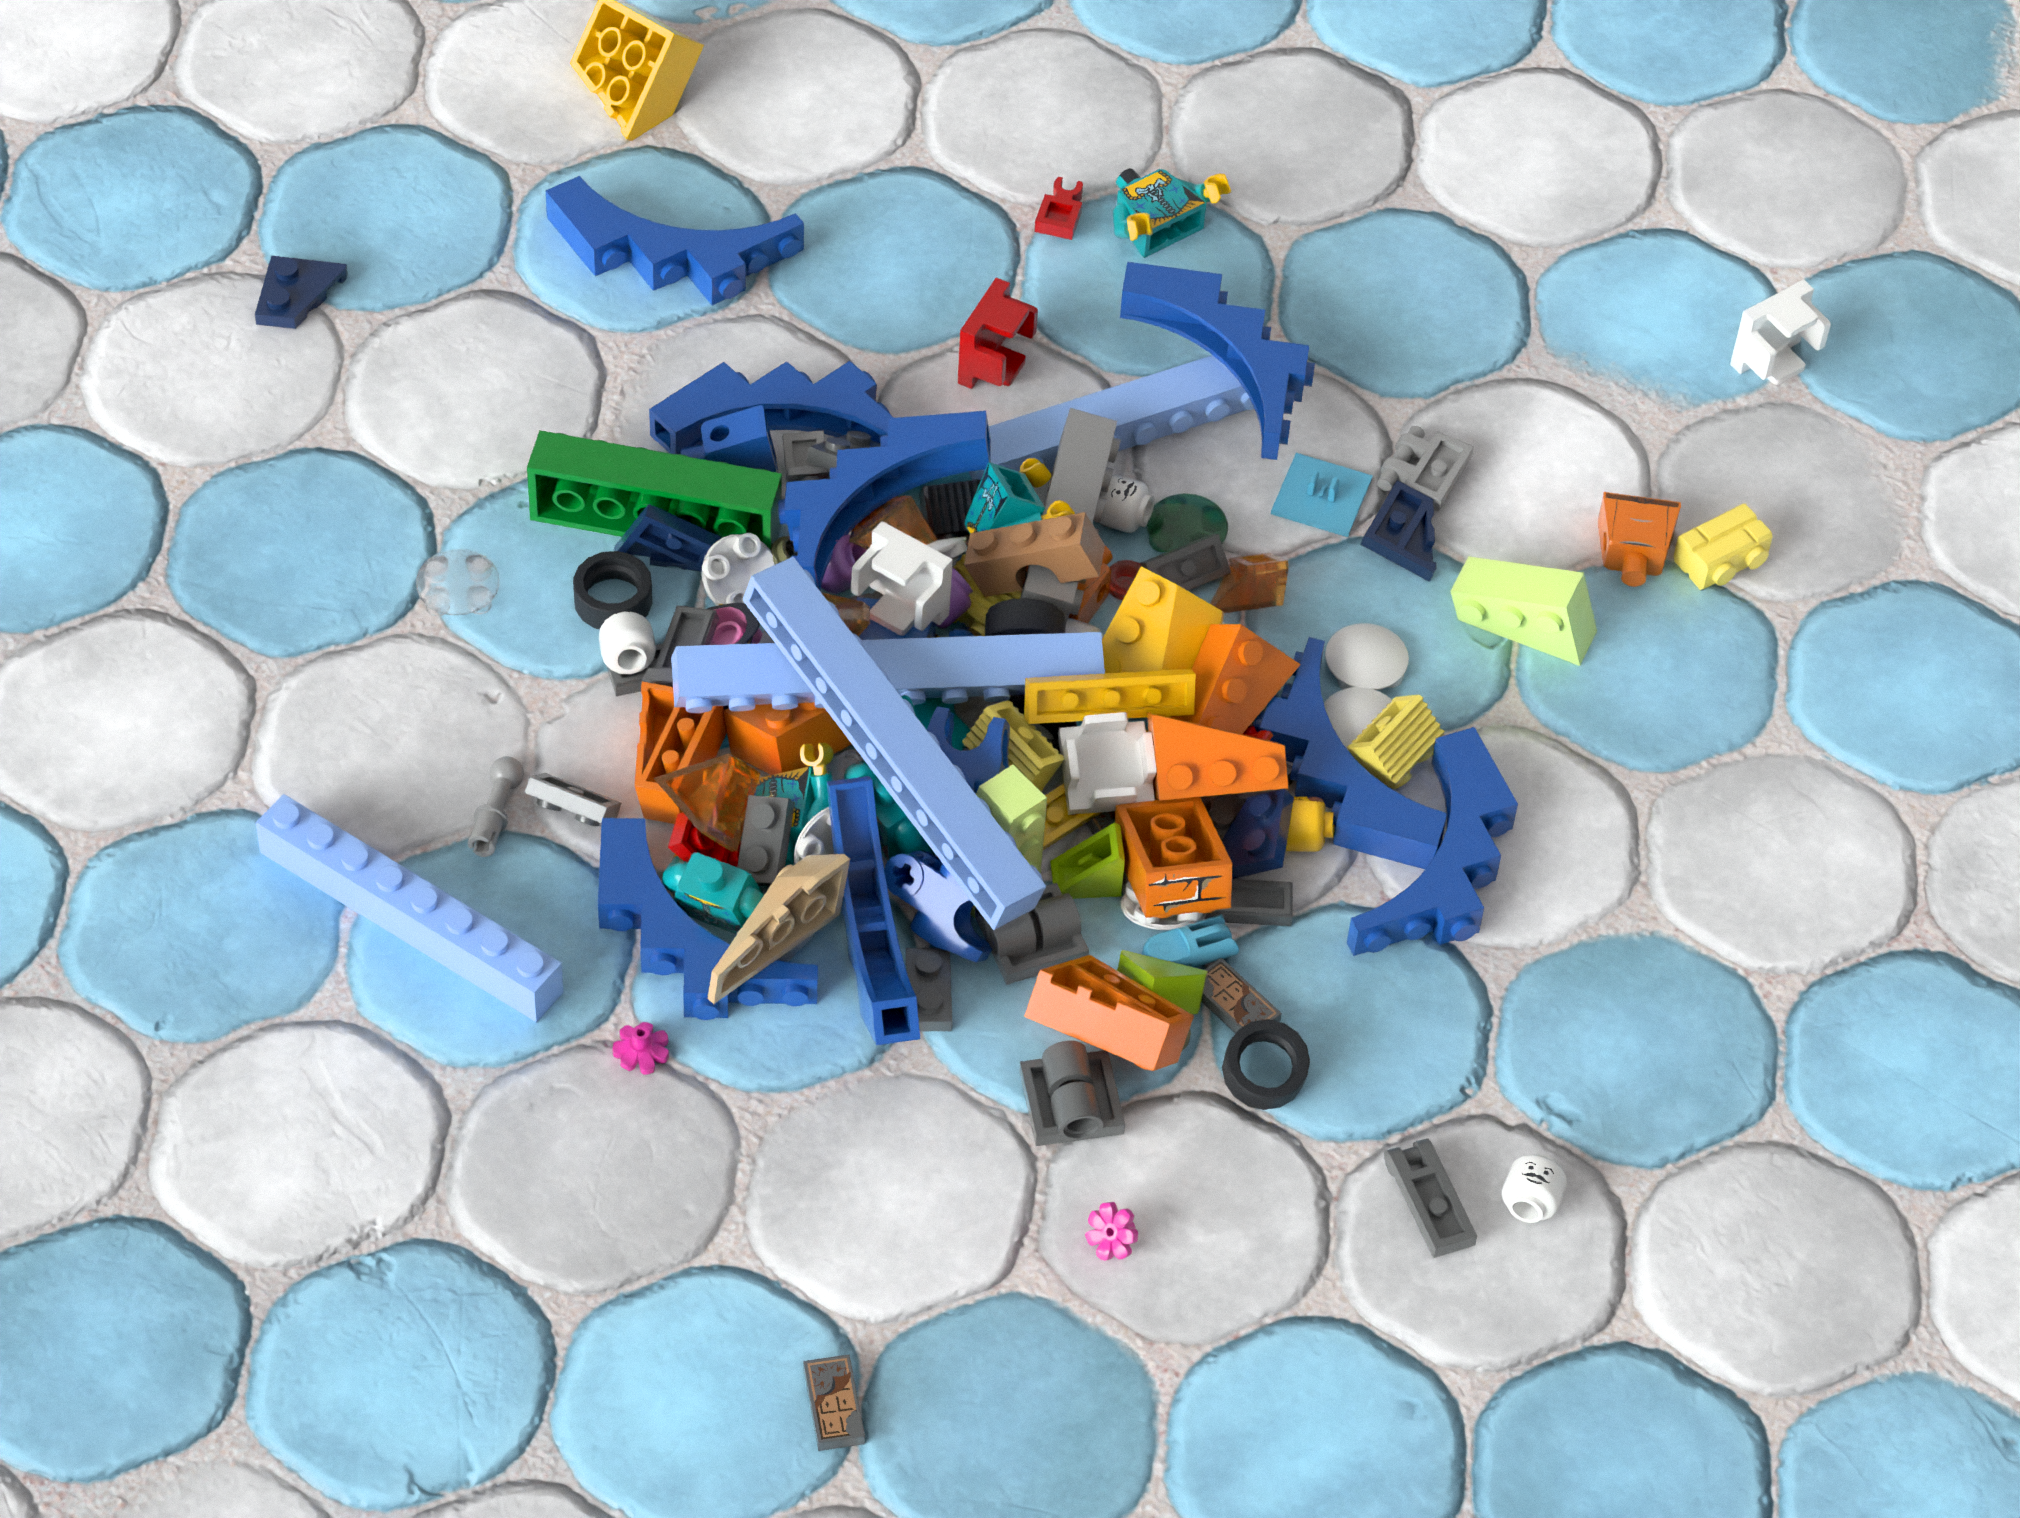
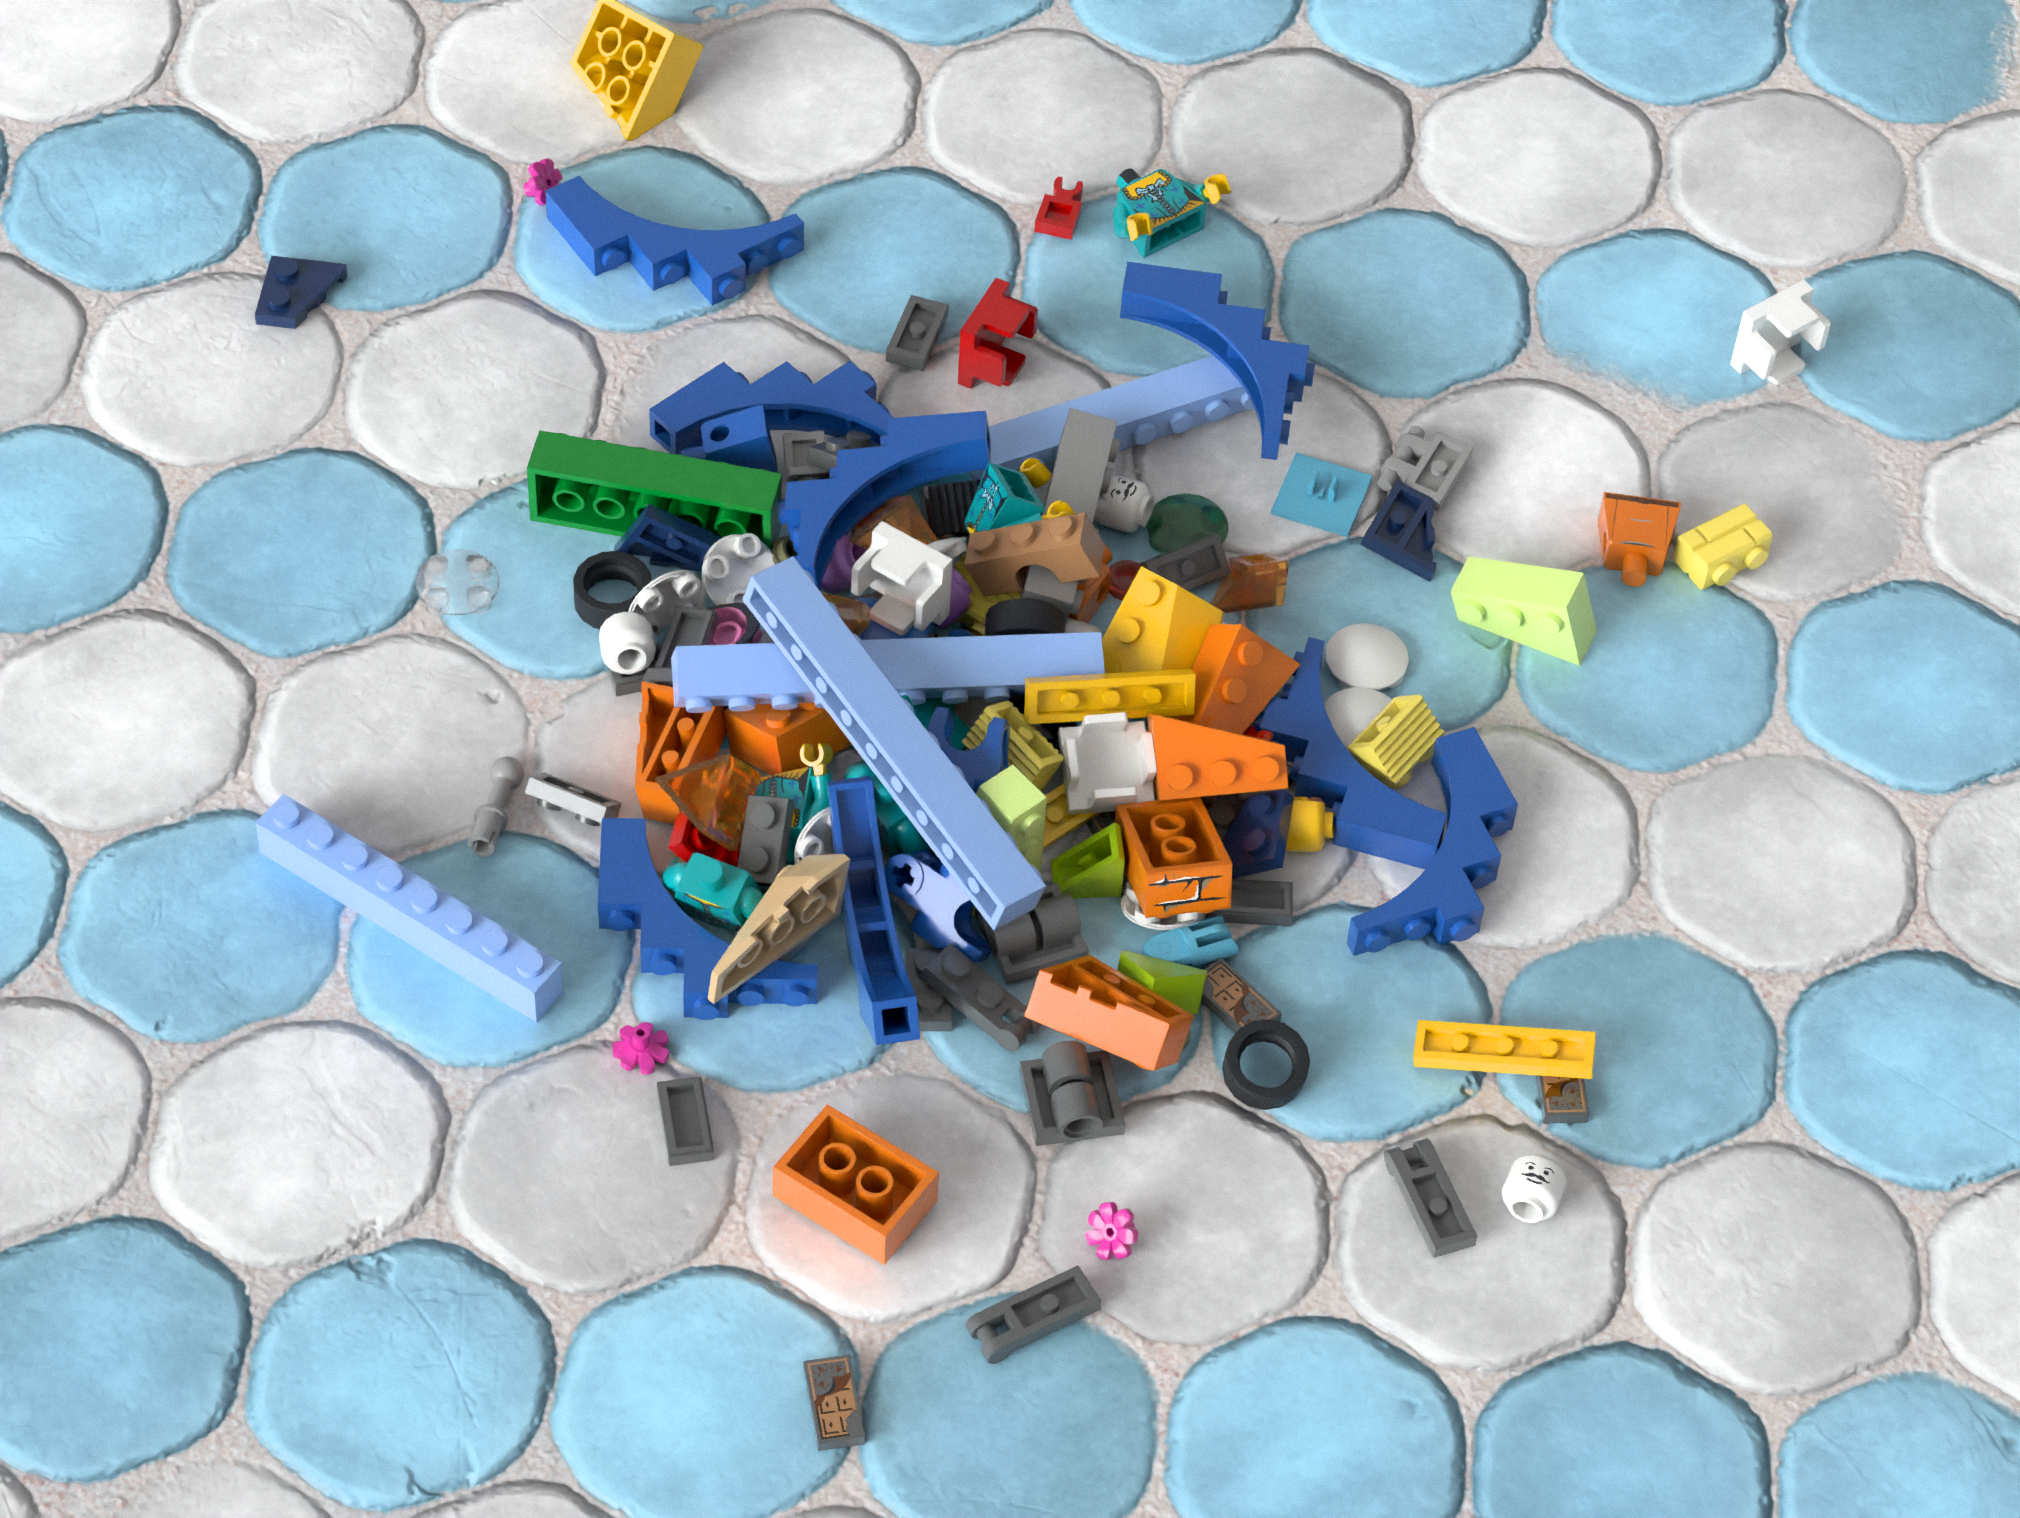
(542, 179): none -> dark pink plant
(661, 596): none -> white dish
(685, 1121): none -> dark grey tile
(855, 1184): none -> orange brick
(917, 333): none -> dark grey plate
(979, 998): none -> dark grey plate
(1034, 1313): none -> dark grey plate
(1505, 1049): none -> yellow plate
(1562, 1099): none -> dark grey tile

